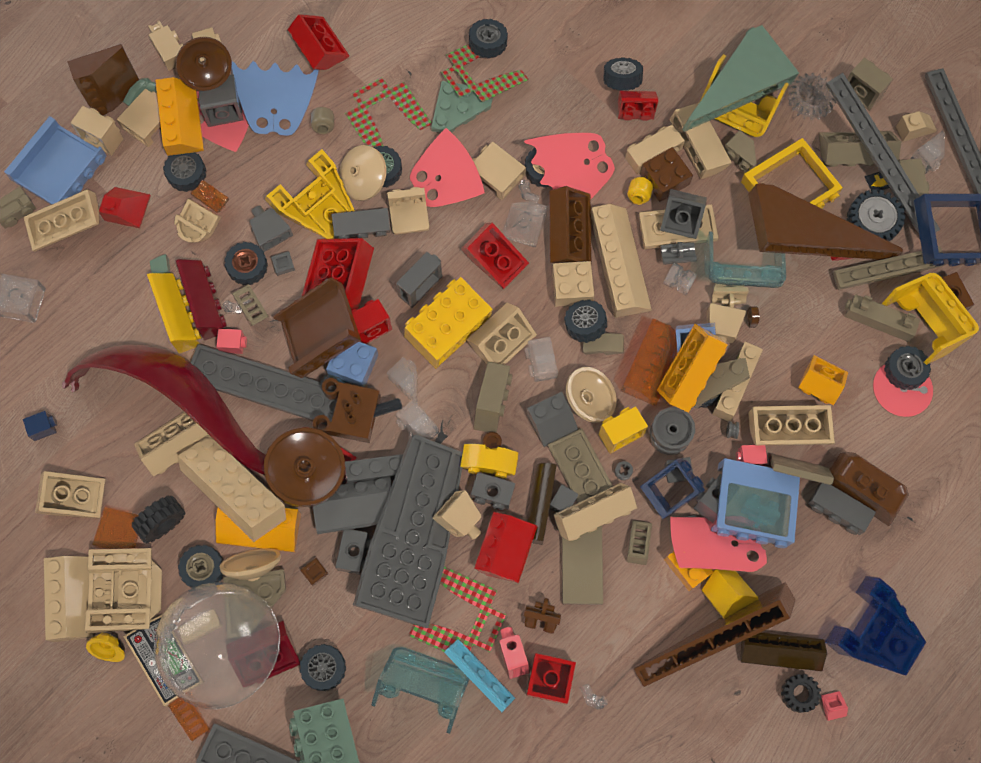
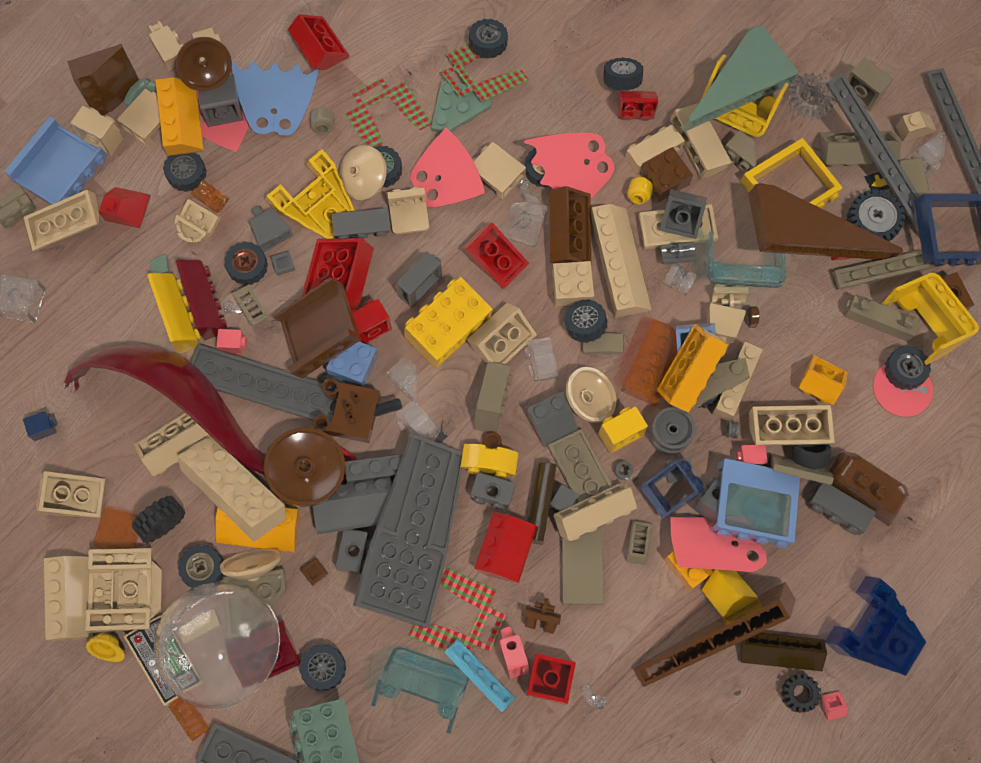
(459, 516): tan torso -> none
(812, 456): none -> black tyre

